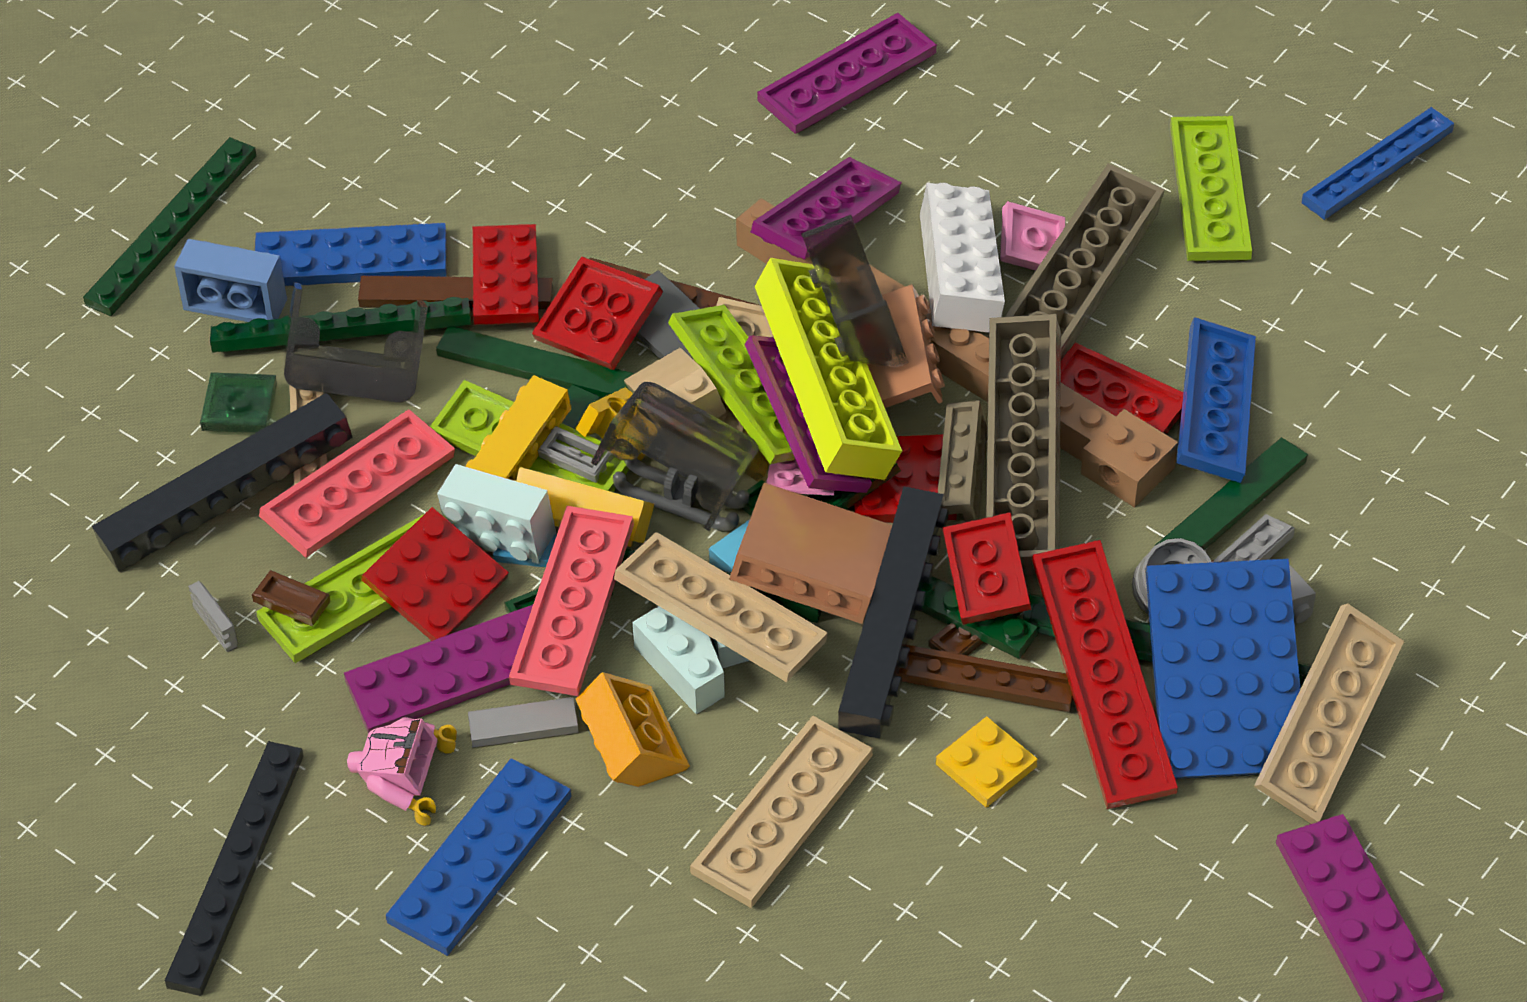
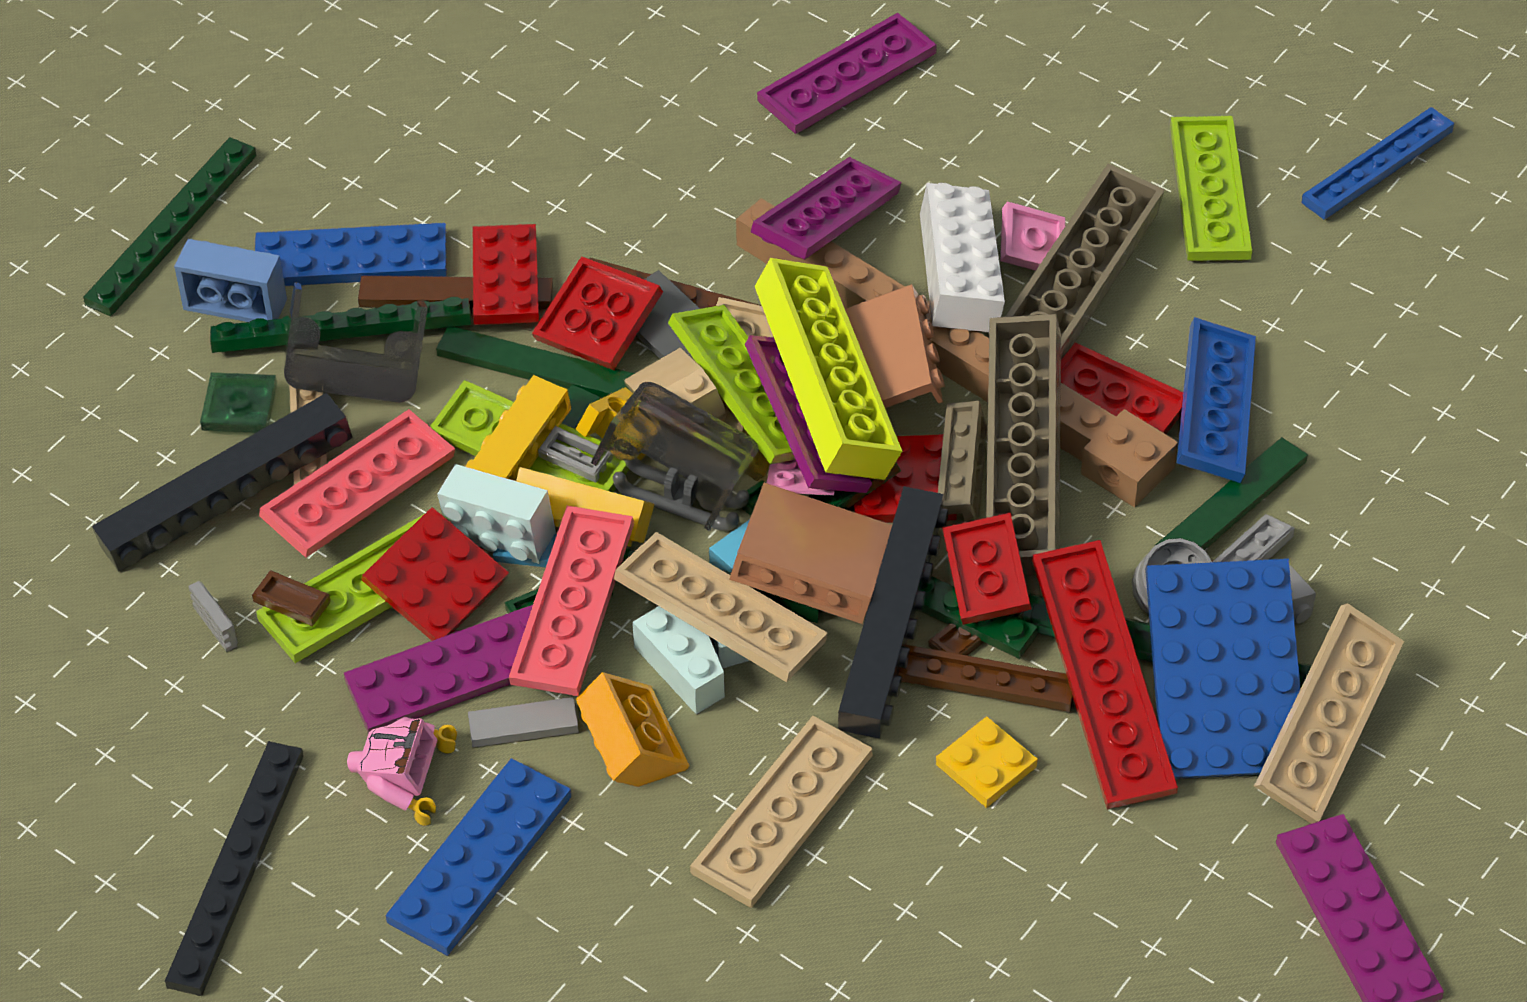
(853, 295): clear smoke windscreen -> none

